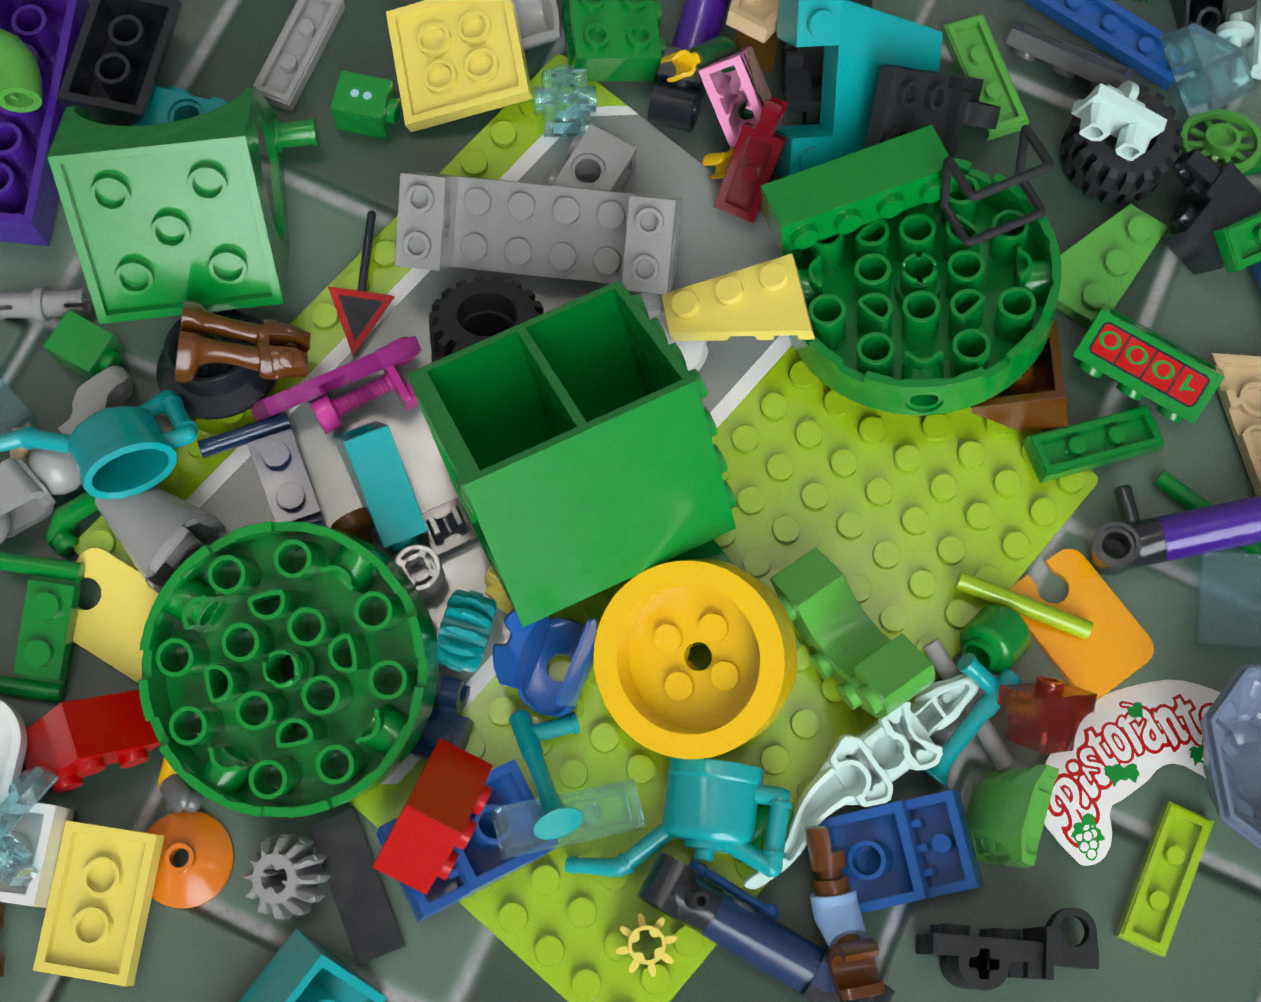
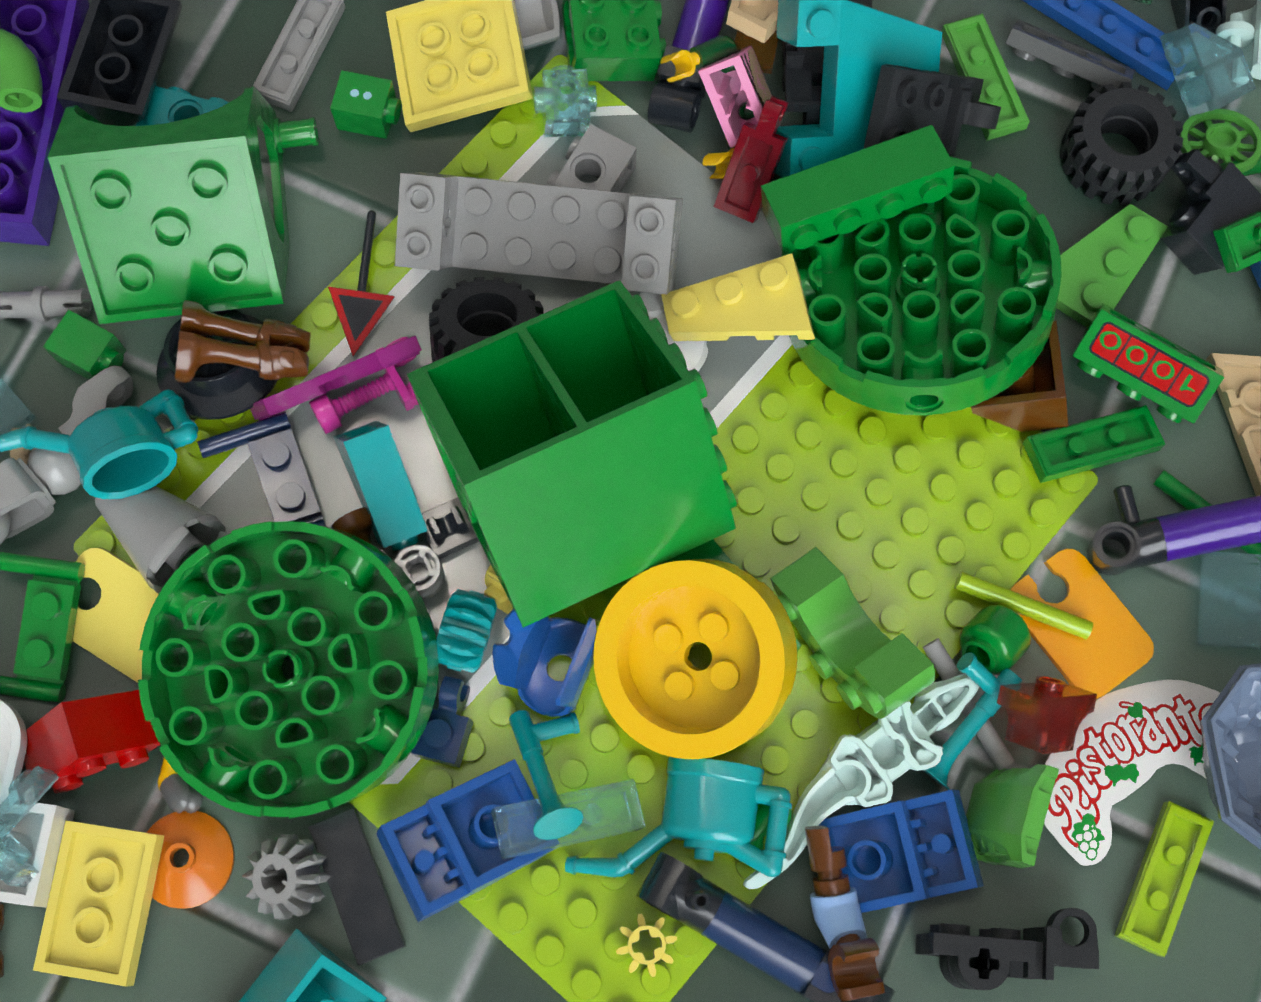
(64, 522): green arm -> none
(436, 818): red brick -> none
(768, 908): blue hinge -> none
(1021, 177): black piece -> none
(1121, 115): light aqua hips -> none

